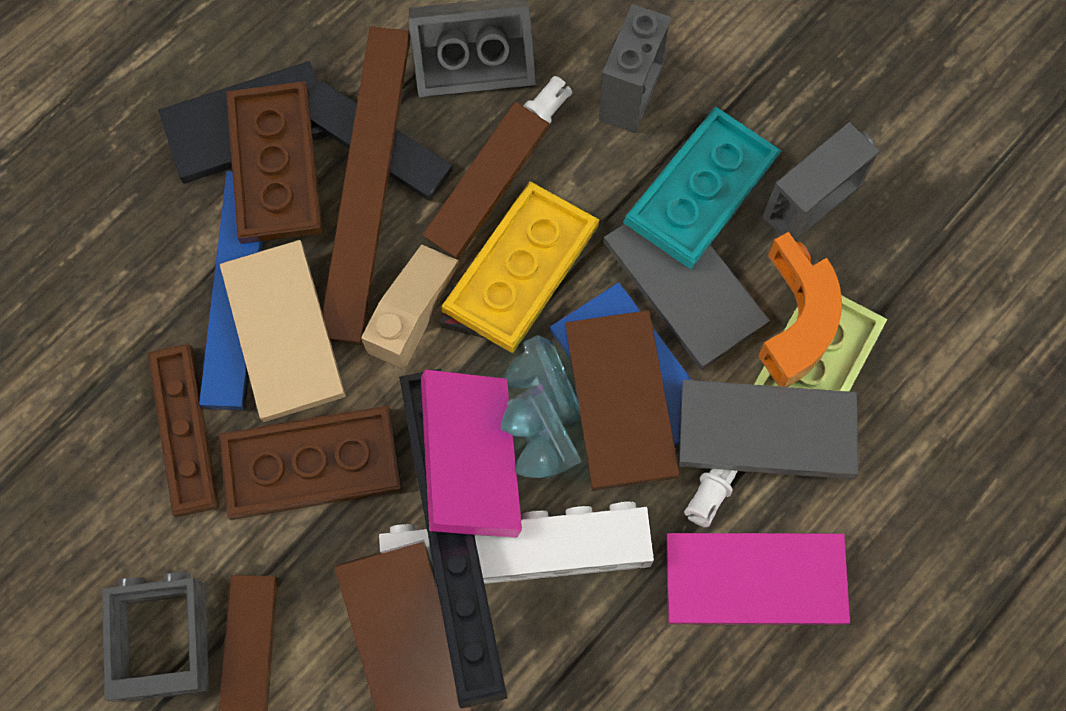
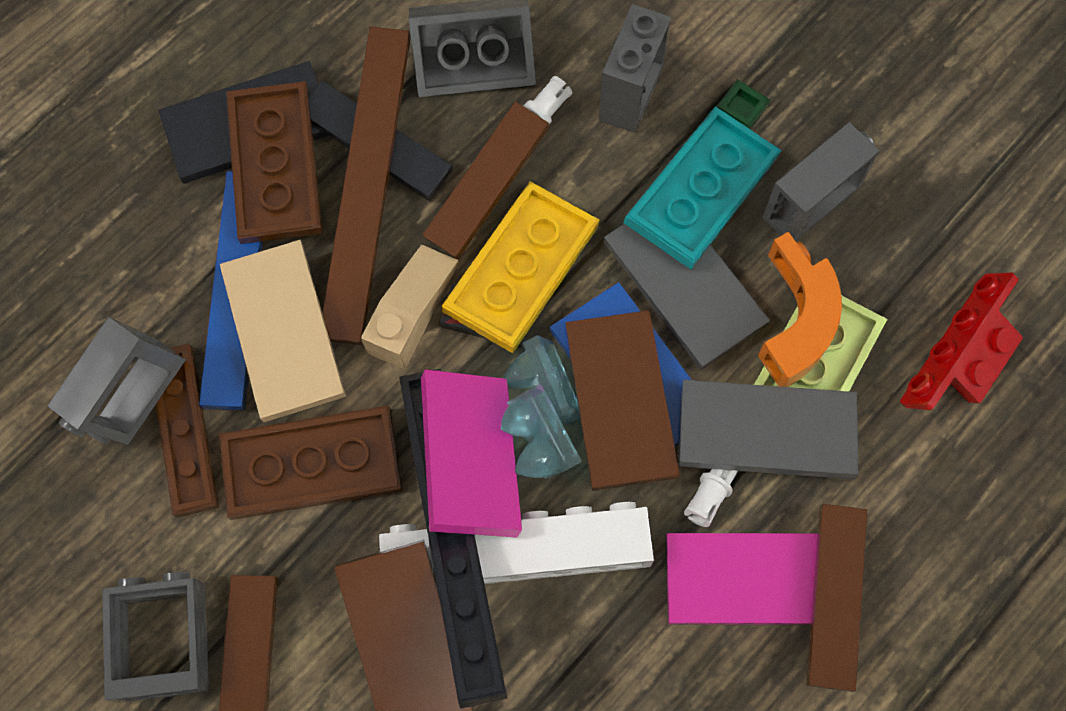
(99, 373): none -> dark grey window
(744, 104): none -> dark green tile
(837, 598): none -> reddish brown tile
(971, 348): none -> red bracket

